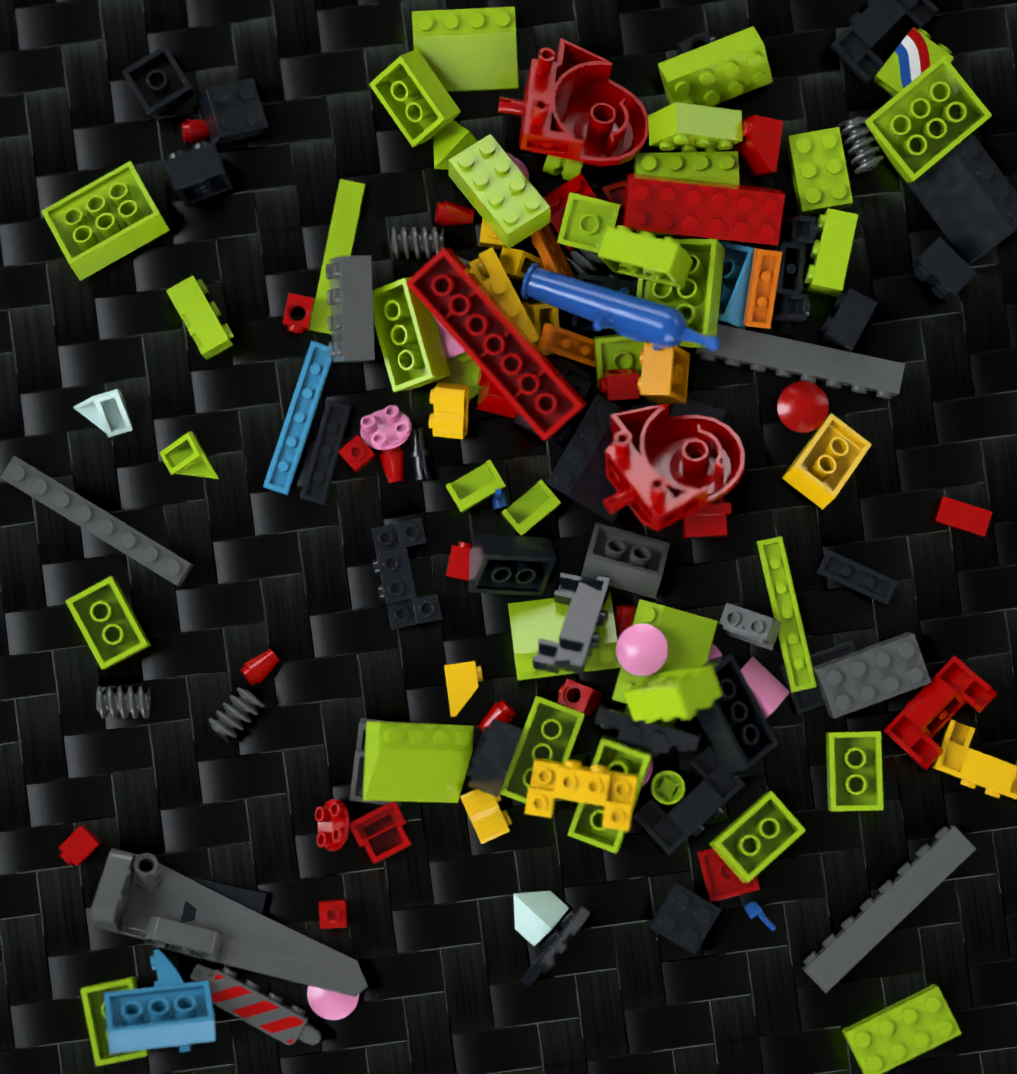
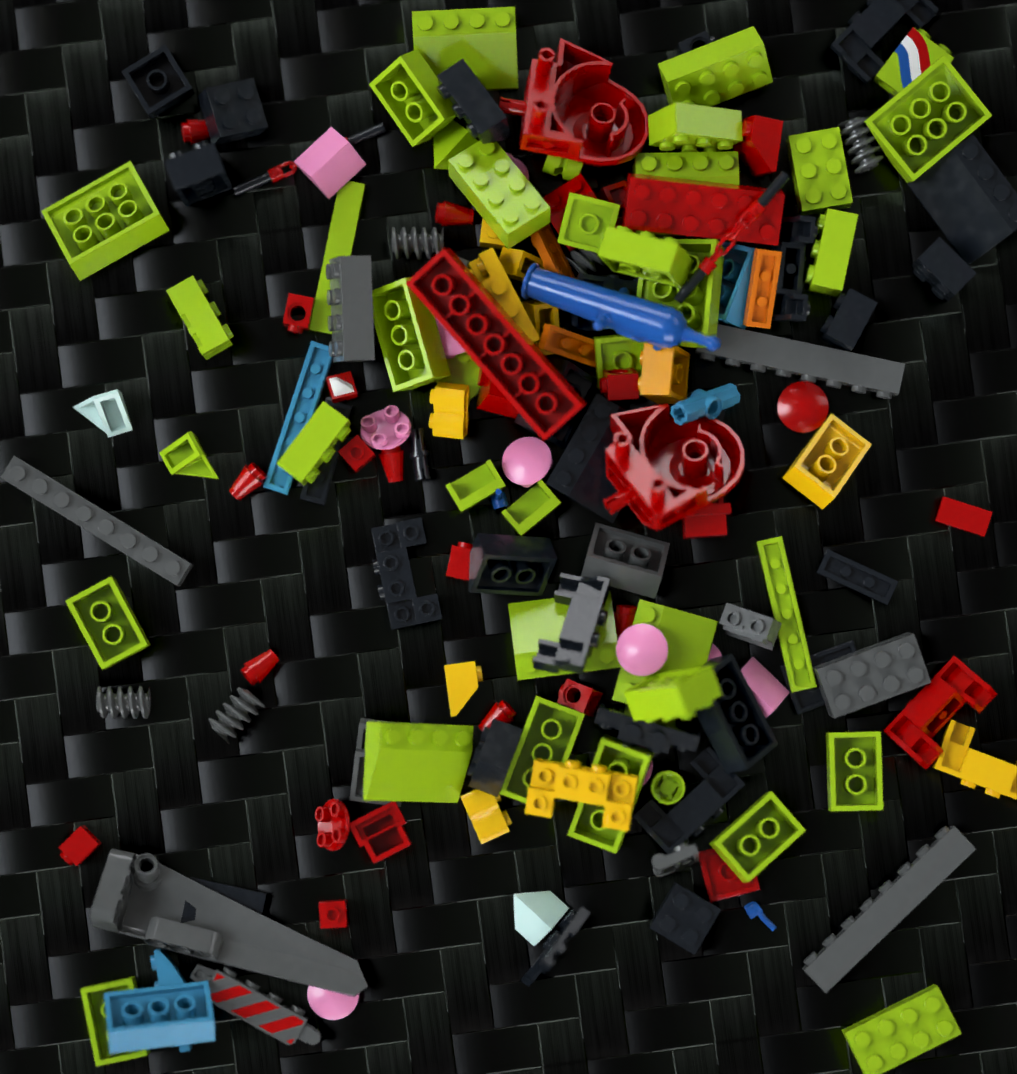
(247, 481): none -> red cone
(276, 173): none -> black piece
(315, 444): none -> lime brick
(330, 162): none -> bright pink slope
(341, 387): none -> tile
(473, 103): none -> black slope
(527, 461): none -> bright pink dish
(681, 858): none -> dark grey plate
(705, 404): none -> dark azure piece
(755, 211): none -> piece

